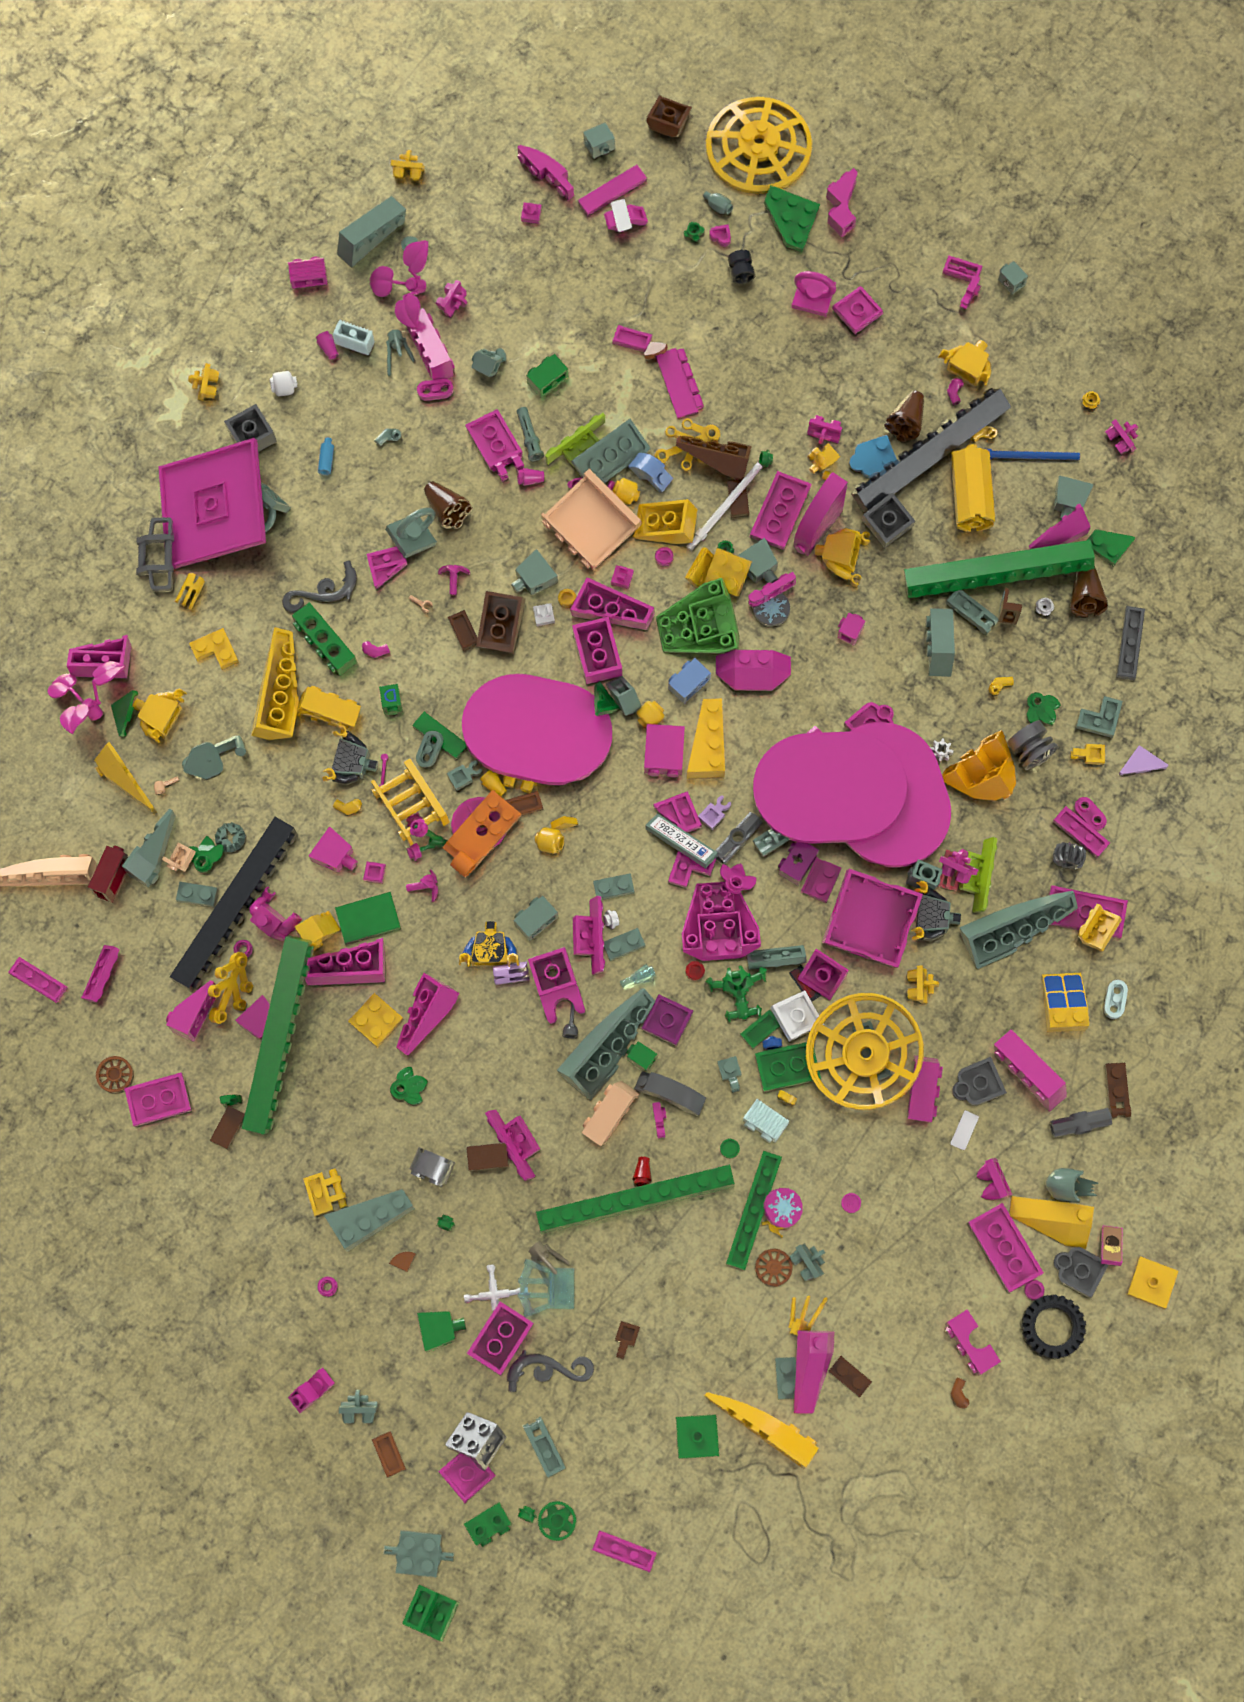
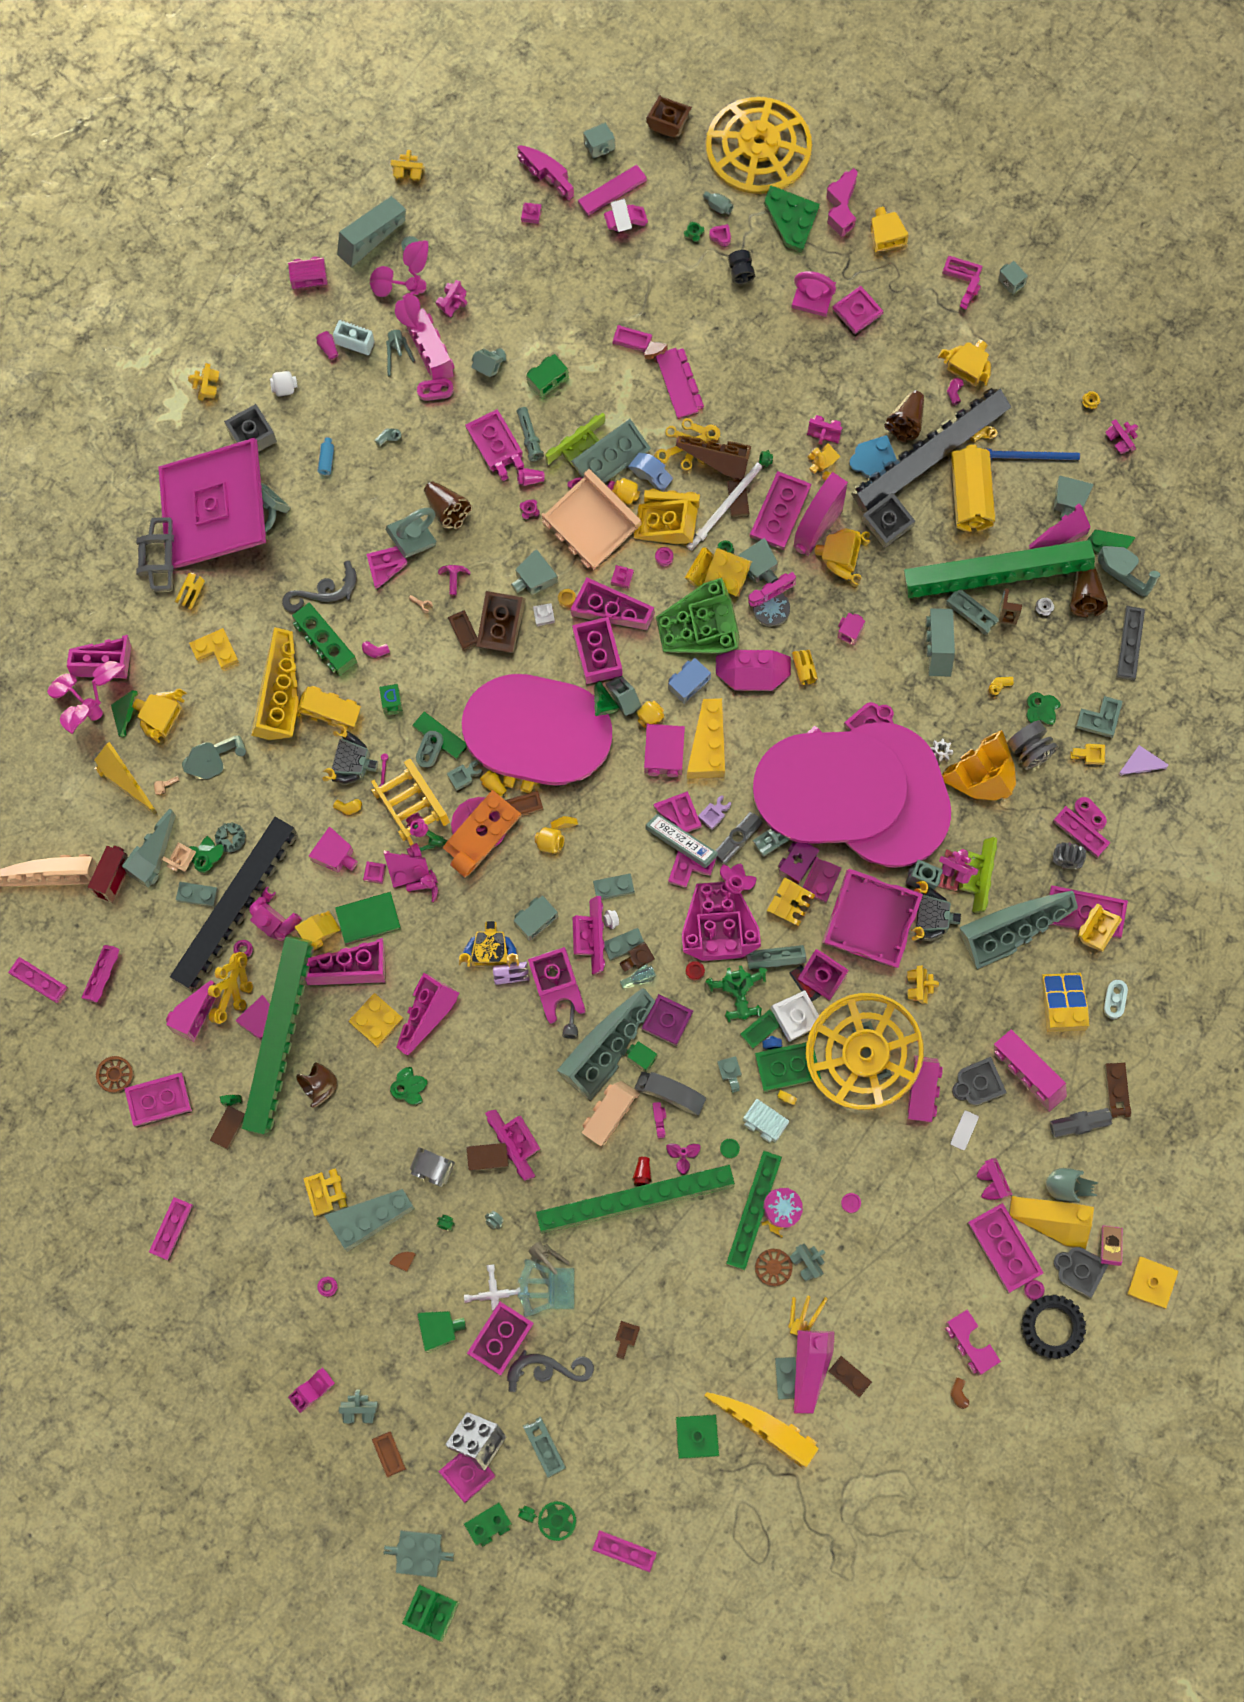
(170, 1228): none -> dark pink plate
(319, 1084): none -> reddish brown piece
(405, 868): none -> dark pink wing
(494, 1220): none -> sand green plate
(529, 504): none -> dark pink plate
(638, 956): none -> reddish brown plate
(655, 495): none -> yellow plate
(676, 1151): none -> dark pink plant
(781, 905): none -> yellow legs
(805, 666): none -> yellow arm
(887, 230): none -> yellow torso
(1120, 563): none -> sand green piece

